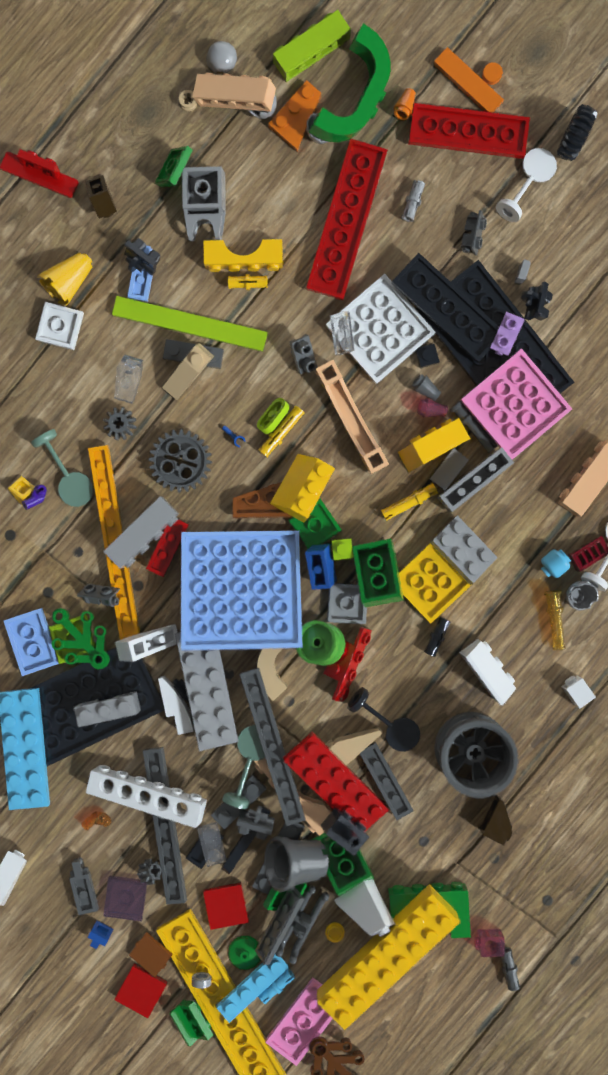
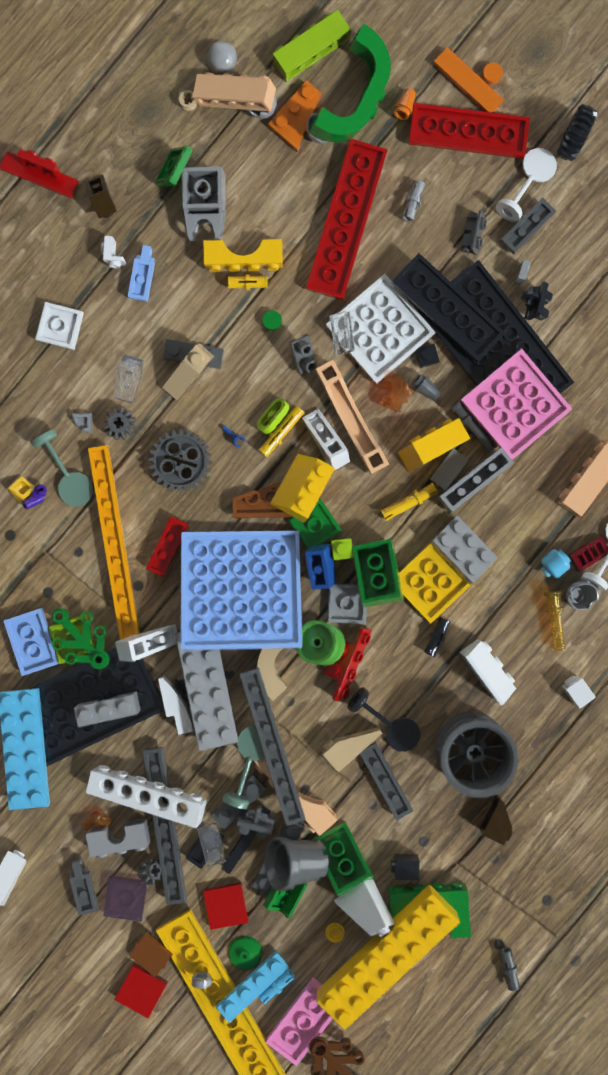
(66, 277): yellow cone -> none
(84, 421): none -> light grey tile
(96, 594): dark grey hinge -> none
(100, 934): blue tile -> none
(102, 842): none -> light grey arch
(108, 249): none -> white bracket
(138, 259): black hips -> none
(141, 533): light grey brick -> none
(189, 323): lime tile -> none
(191, 1022): green bracket -> none
(272, 320): none -> green tile
(279, 925): dark grey tile -> none
(302, 923): dark grey piece -> none
(326, 439): none -> white slope
(334, 780): red plate -> none
(344, 830): black brick -> none
(398, 395): none -> clear orange hips
(405, 866): none -> black brick
(430, 408): clear pink cone -> none
(496, 949): clear pink brick -> none
(507, 334): lavender hinge -> none
(528, 226): none -> dark grey plate

